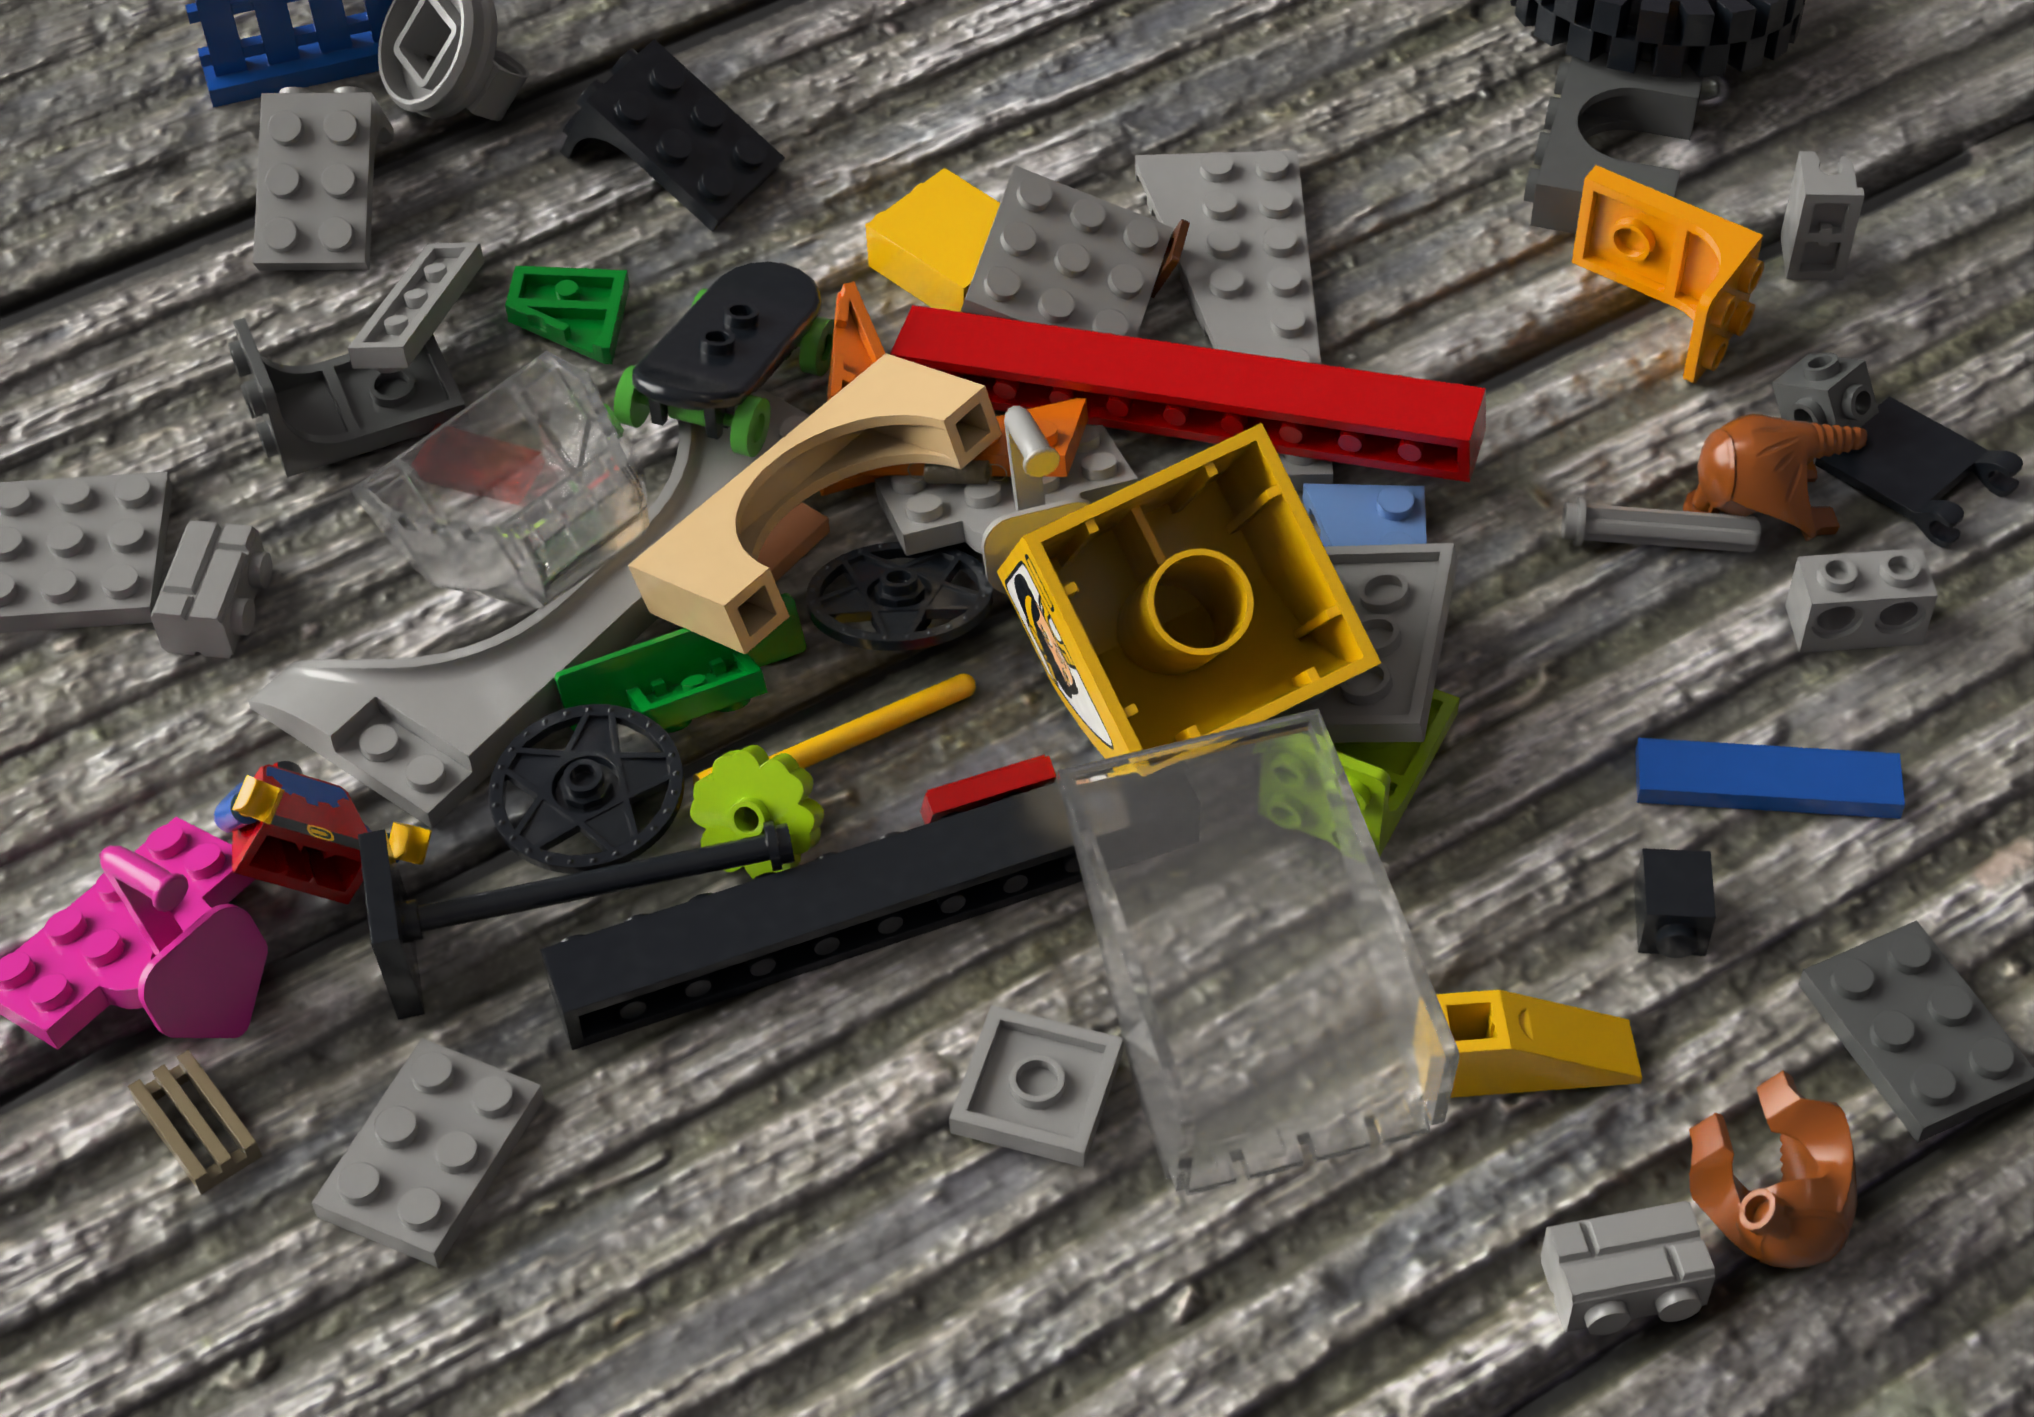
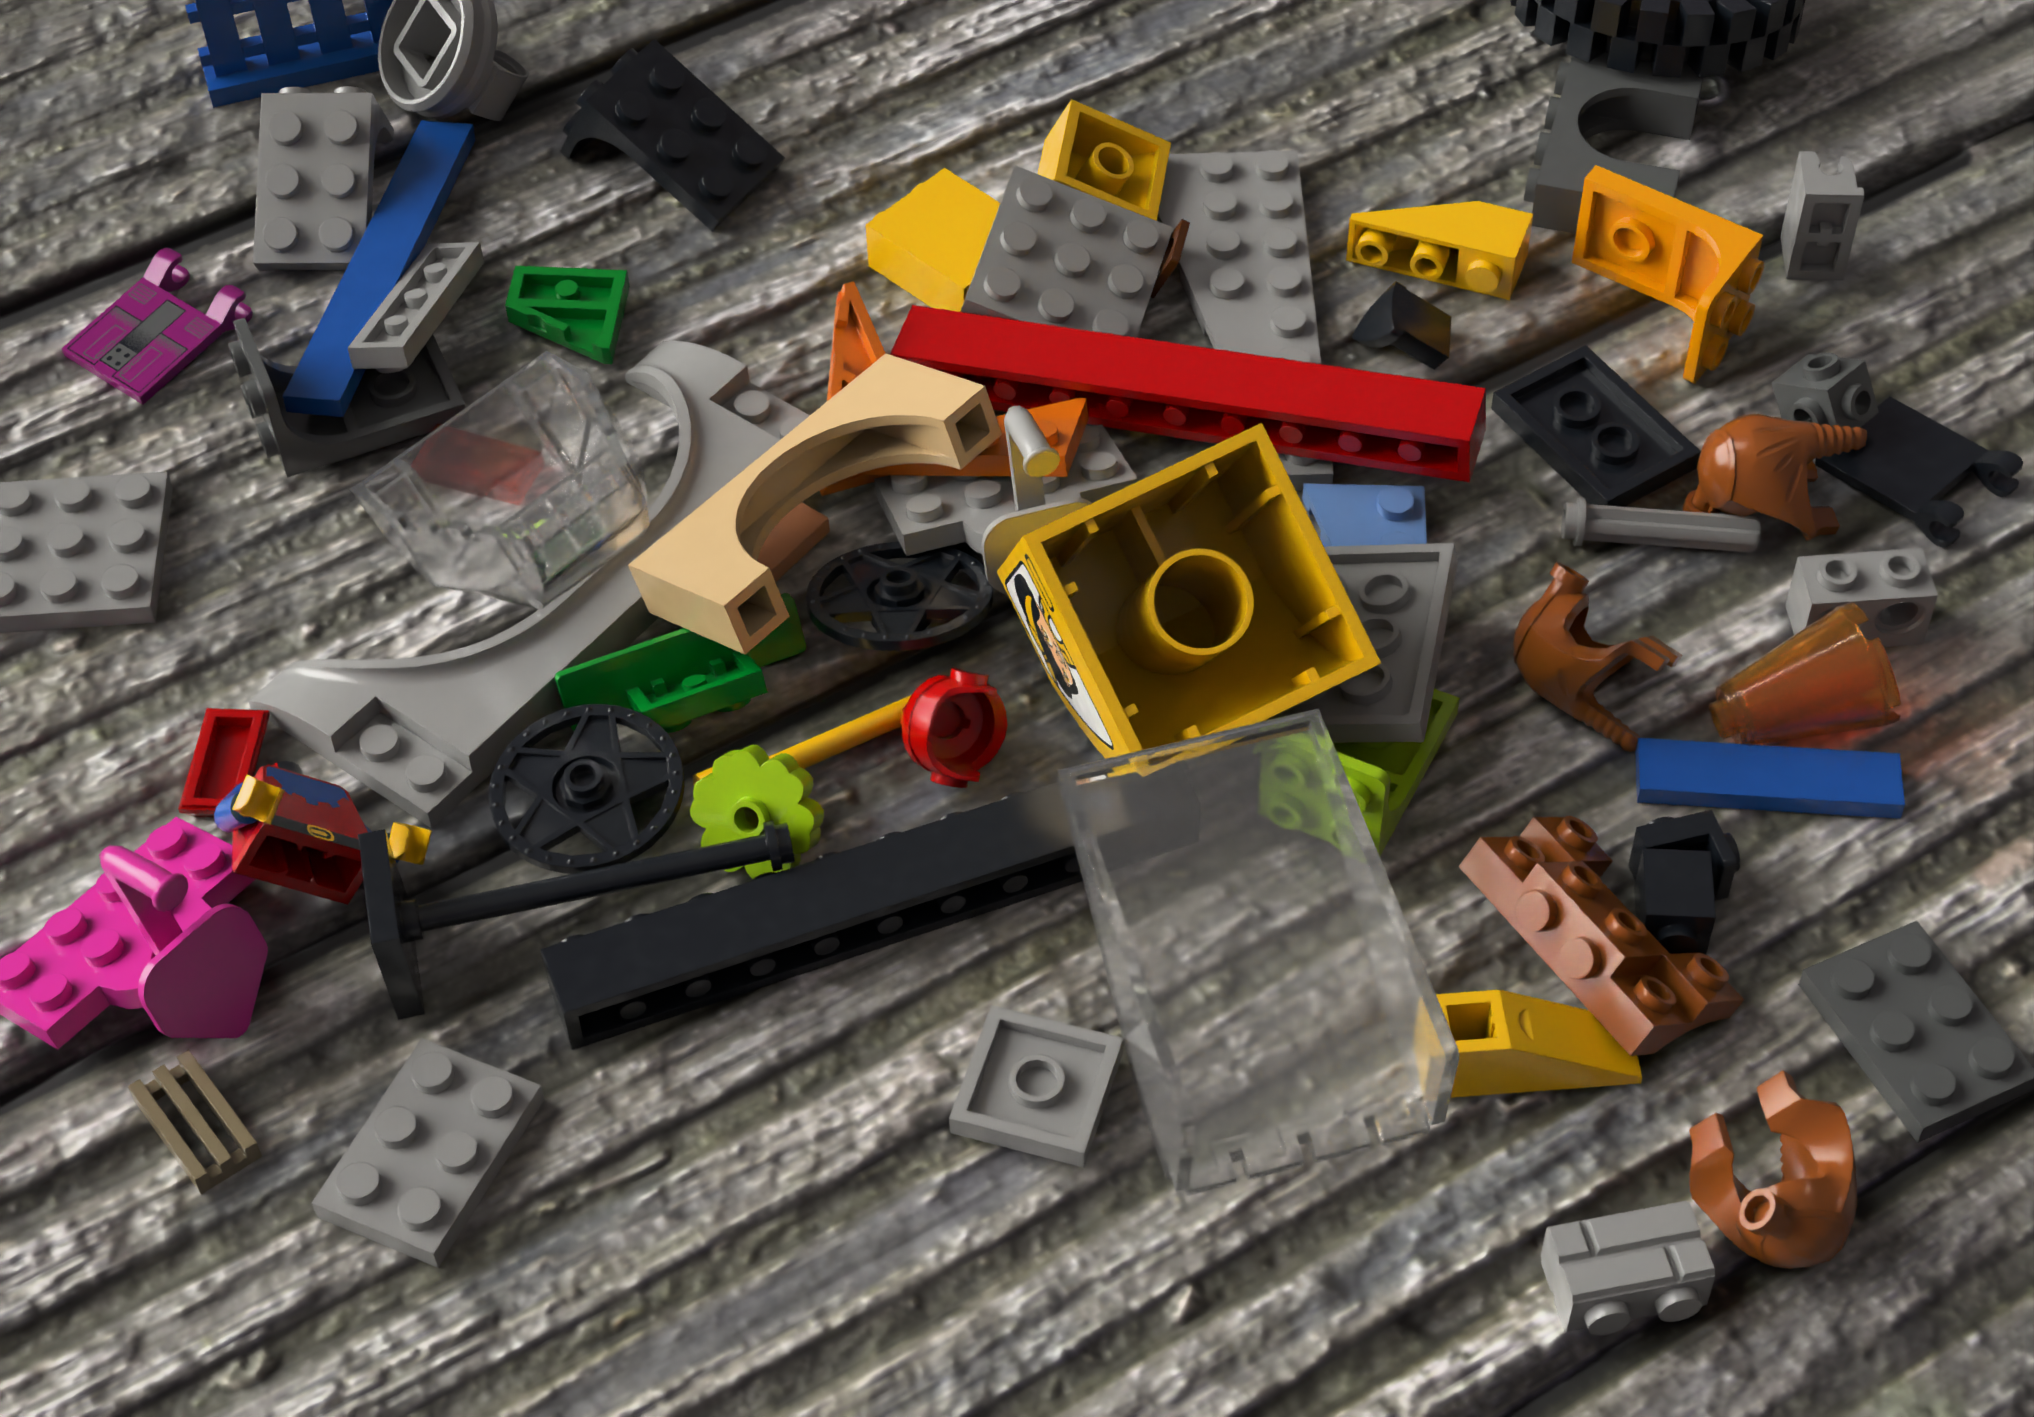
(152, 333): none -> magenta flag
(211, 589): light grey brick -> none
(222, 757): none -> red tile
(388, 247): none -> blue tile
(727, 351): black piece -> none
(954, 726): none -> red cap
(973, 473): dark tan piece -> none
(987, 788): red tile -> none
(1106, 159): none -> yellow slope
(1408, 324): none -> black tile
(1450, 244): none -> yellow slope
(1567, 665): none -> dark orange piece
(1595, 429): none -> black plate
(1601, 951): none -> dark orange bracket
(1695, 833): none -> black bracket
(1811, 685): none -> clear orange cone

